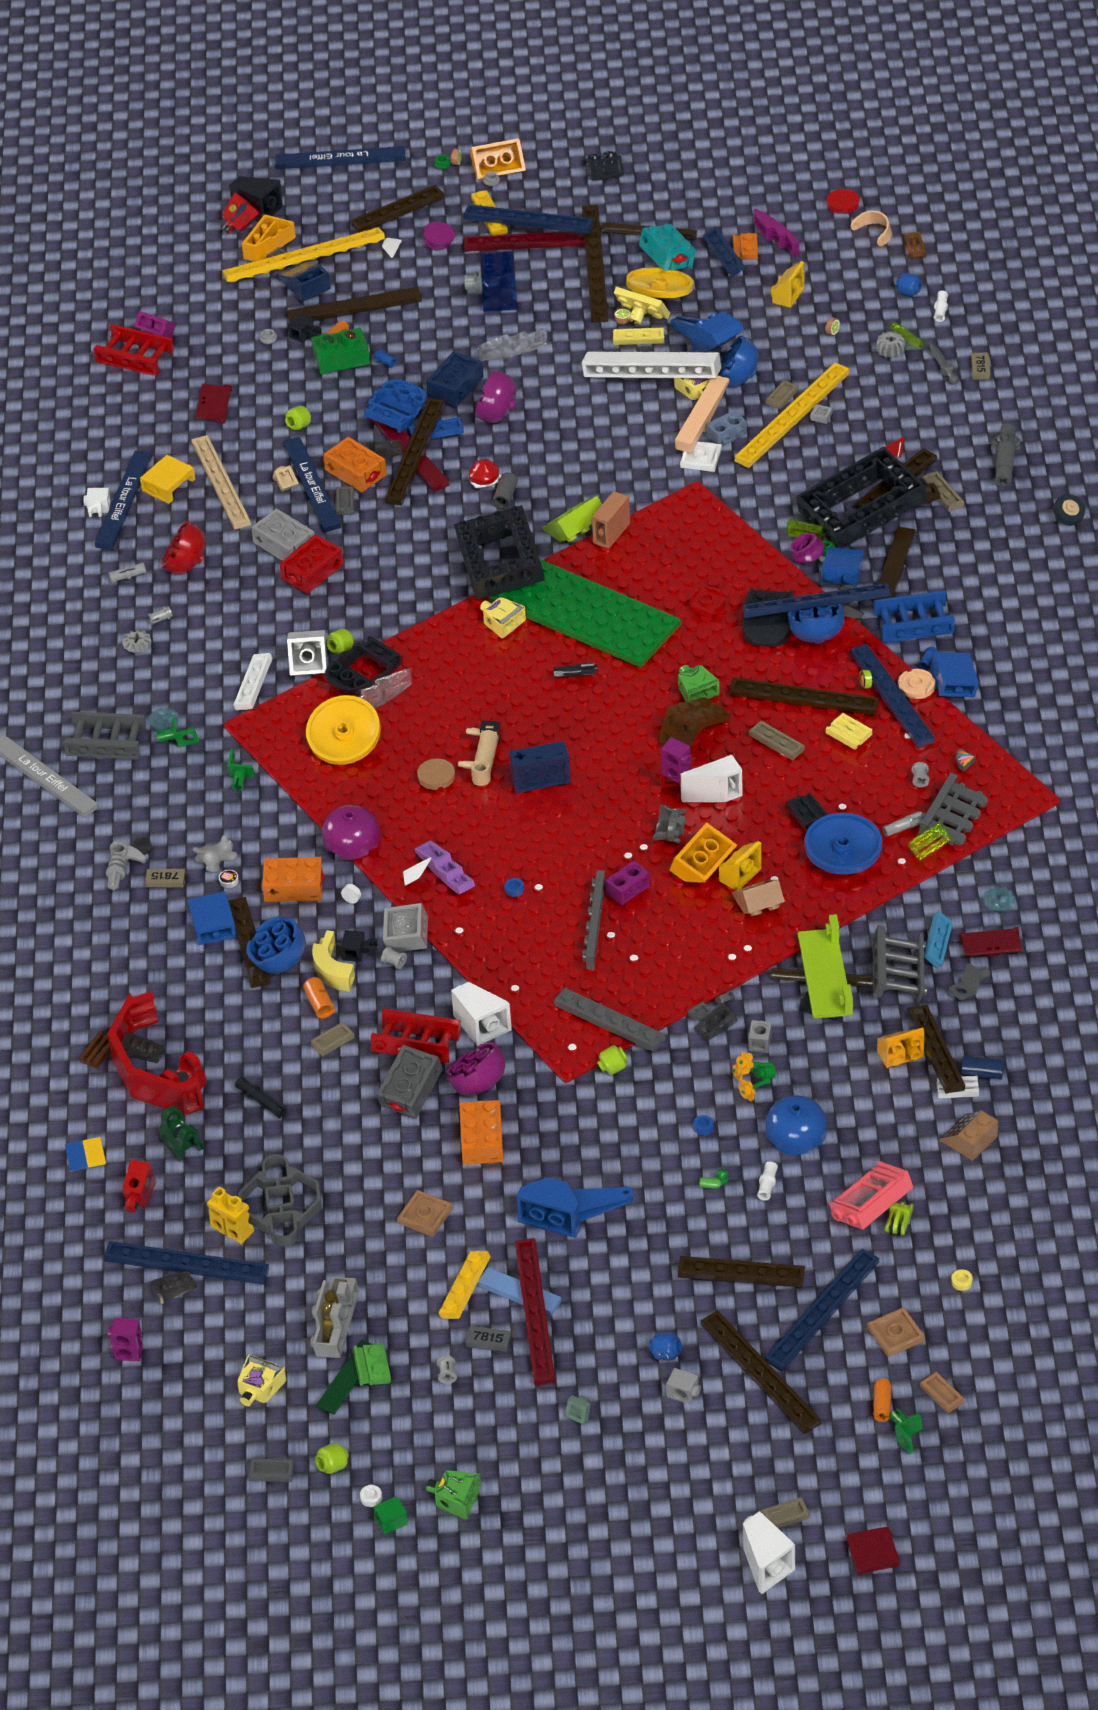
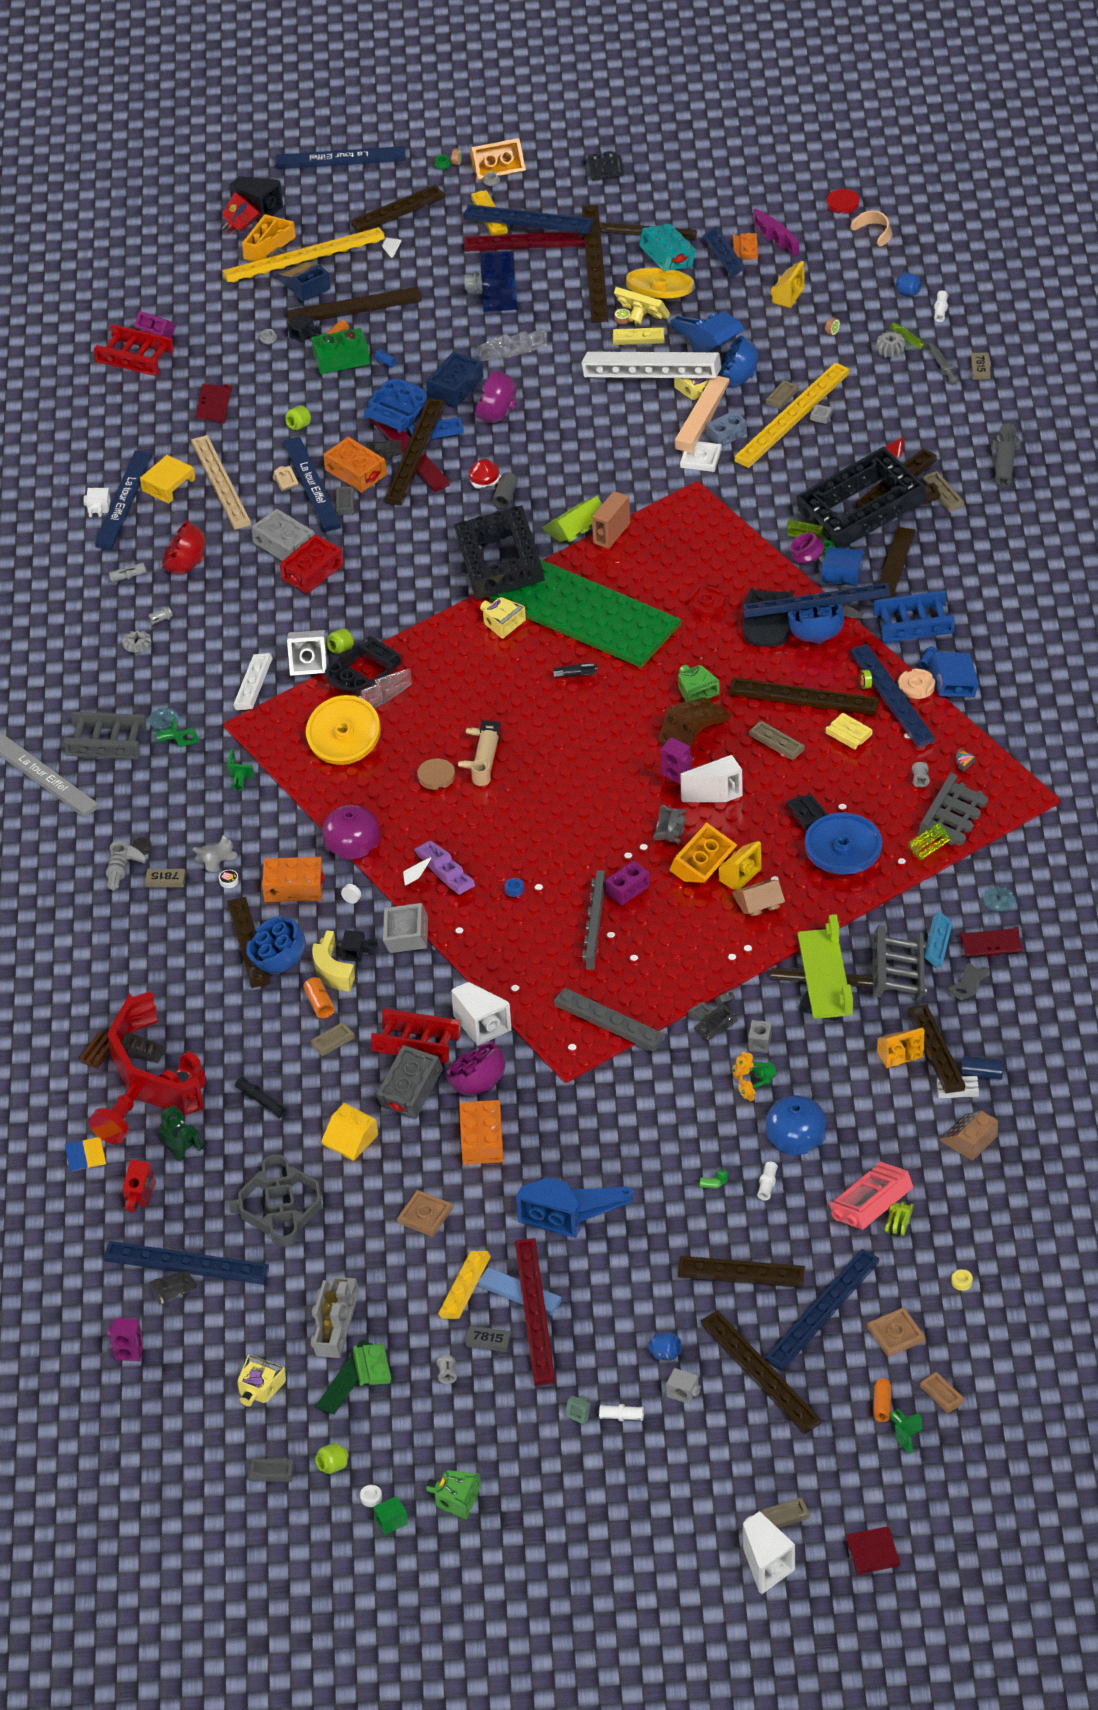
(110, 1124): none -> red piece
(211, 918): blue brick -> none
(230, 1214): yellow hips -> none
(350, 1132): none -> yellow slope
(393, 957): light grey bush -> none
(438, 235): magenta hat -> none
(539, 766): dark blue piece -> none
(612, 1060): lime head -> none
(621, 1412): none -> white pin
(703, 1125): blue tile -> none
(904, 823): light grey piece -> none
(916, 253): clear orange tile -> none
(1069, 509): black wheel -> none

